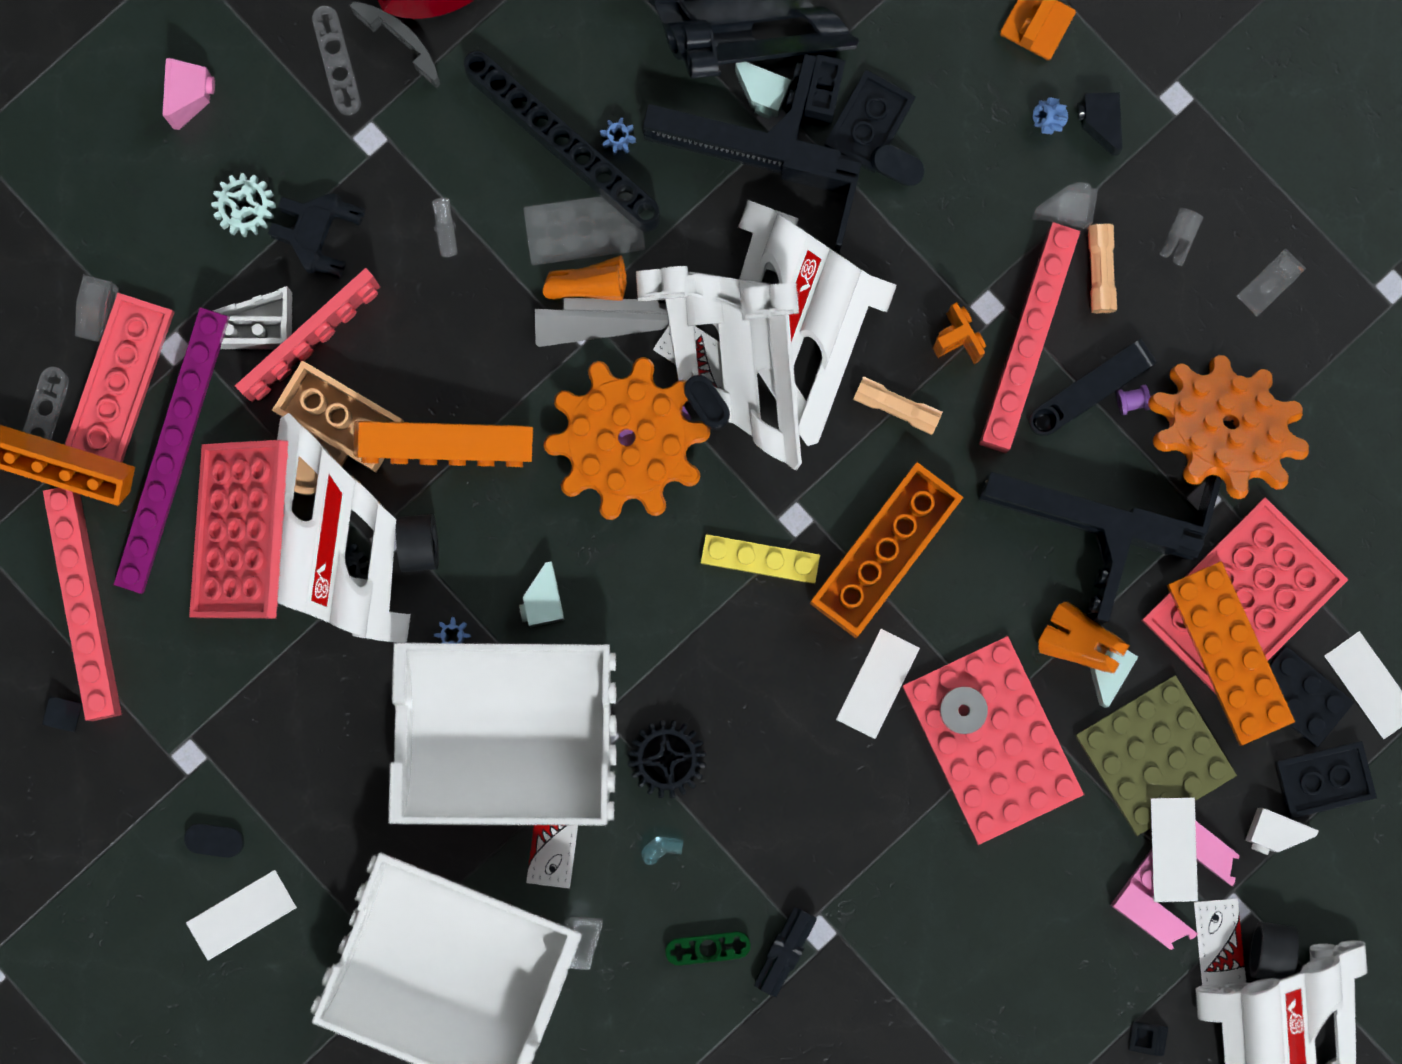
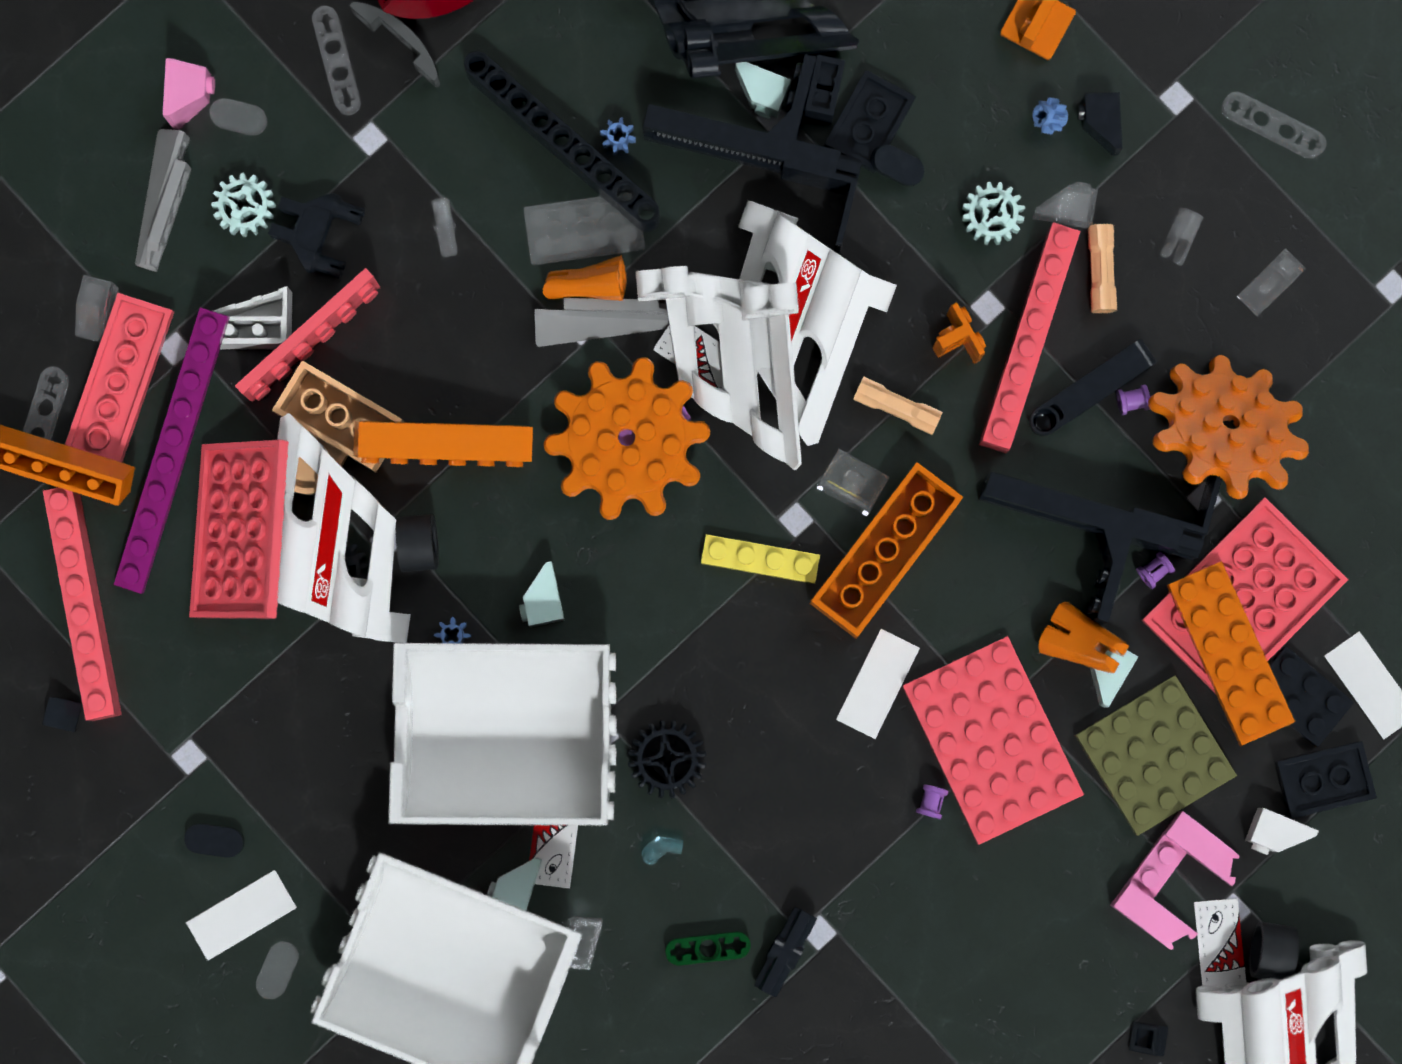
(164, 194): none -> light grey wedge
(238, 116): none -> clear tile
(277, 970): none -> clear tile
(516, 885): none -> light aqua slope
(707, 402): black tile -> none
(853, 482): none -> clear slope
(932, 801): none -> medium lavender bush
(977, 710): light grey piece -> none
(984, 206): none -> light aqua gear
(1151, 578): none -> medium lavender bush
(1174, 849): white sticker -> none
(1271, 130): none -> clear beam

